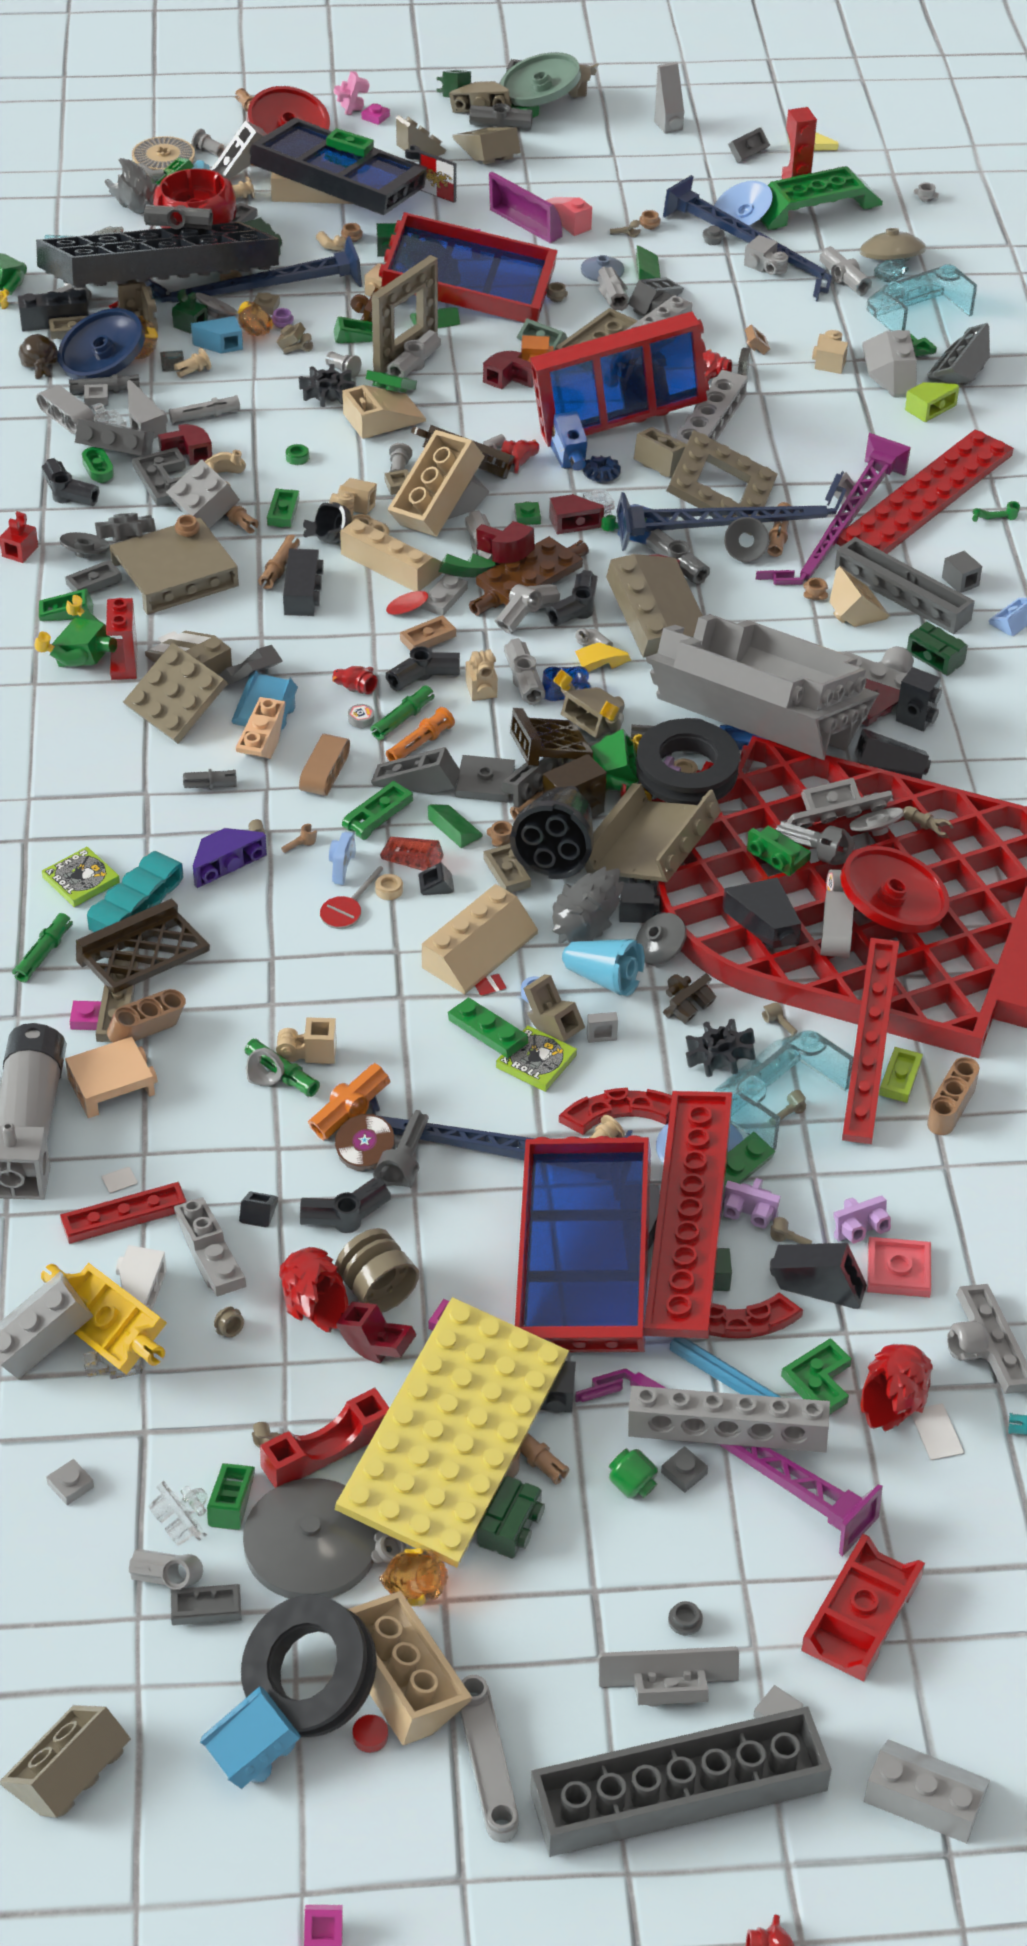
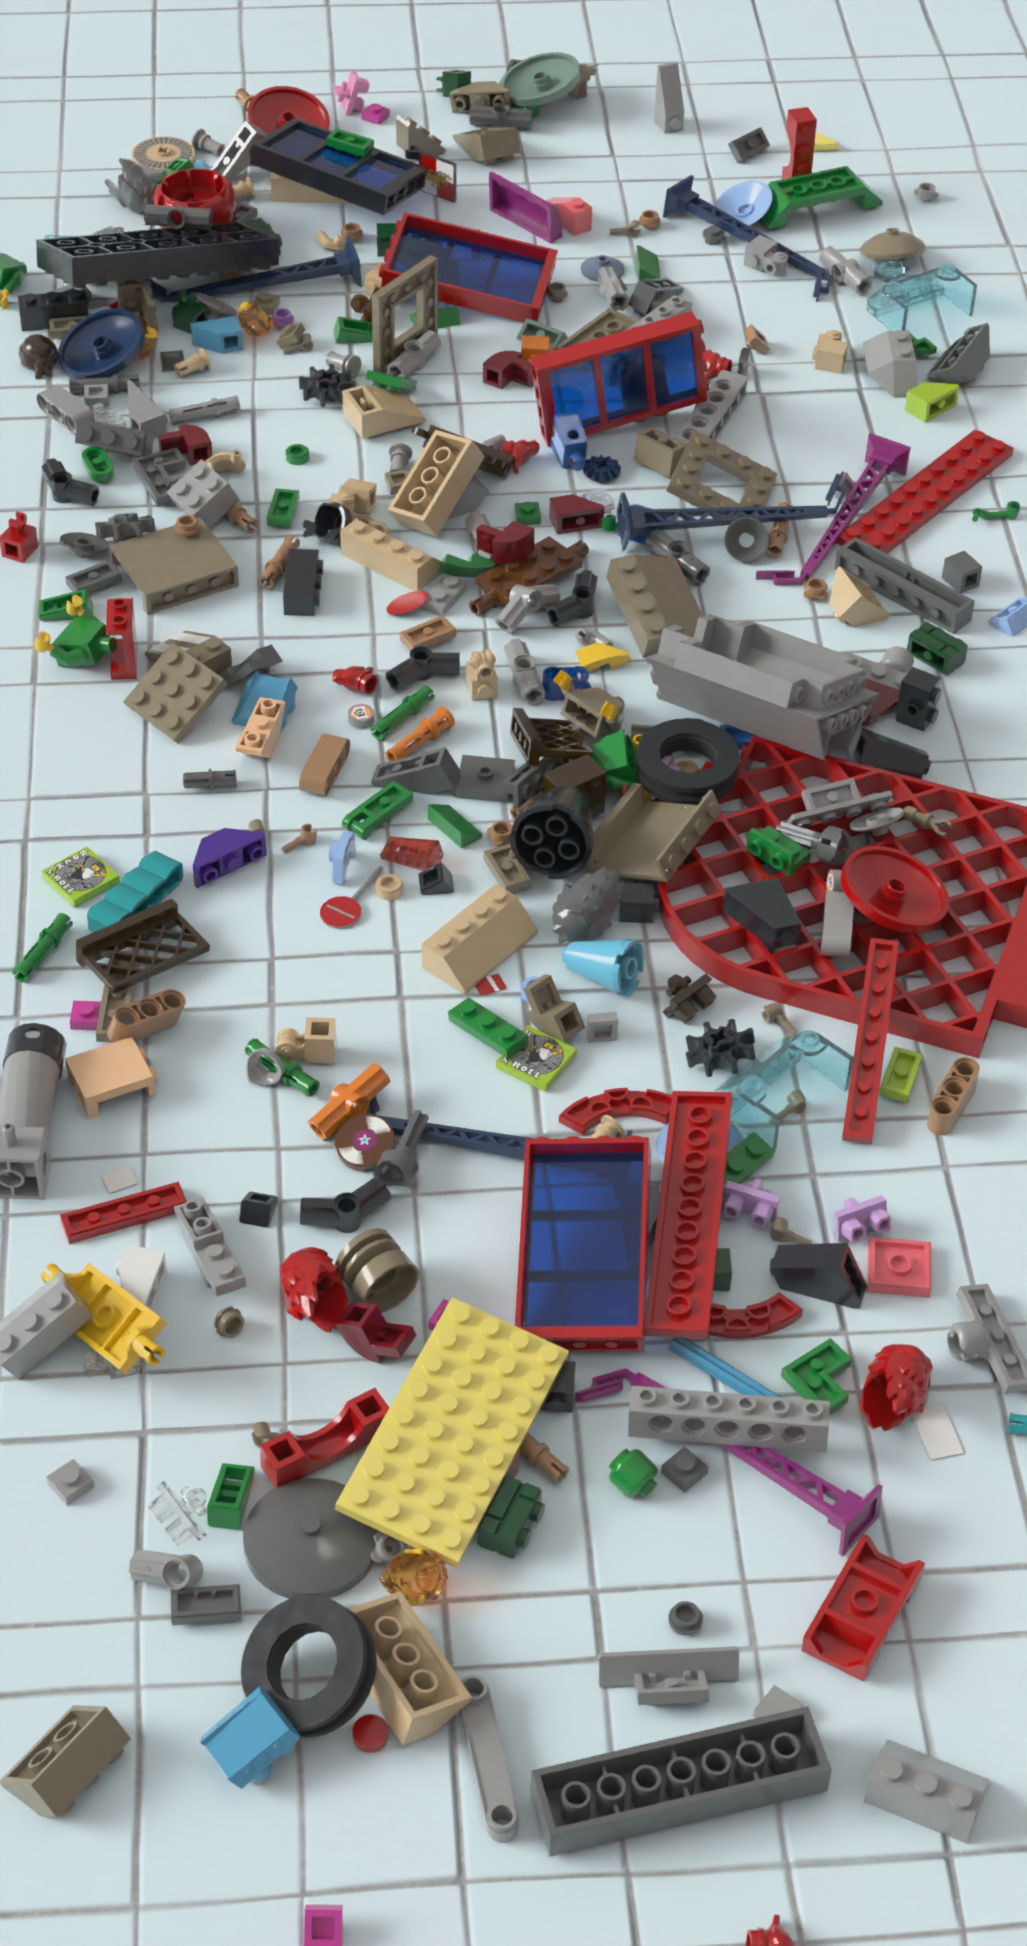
(662, 938): dark grey dish -> none

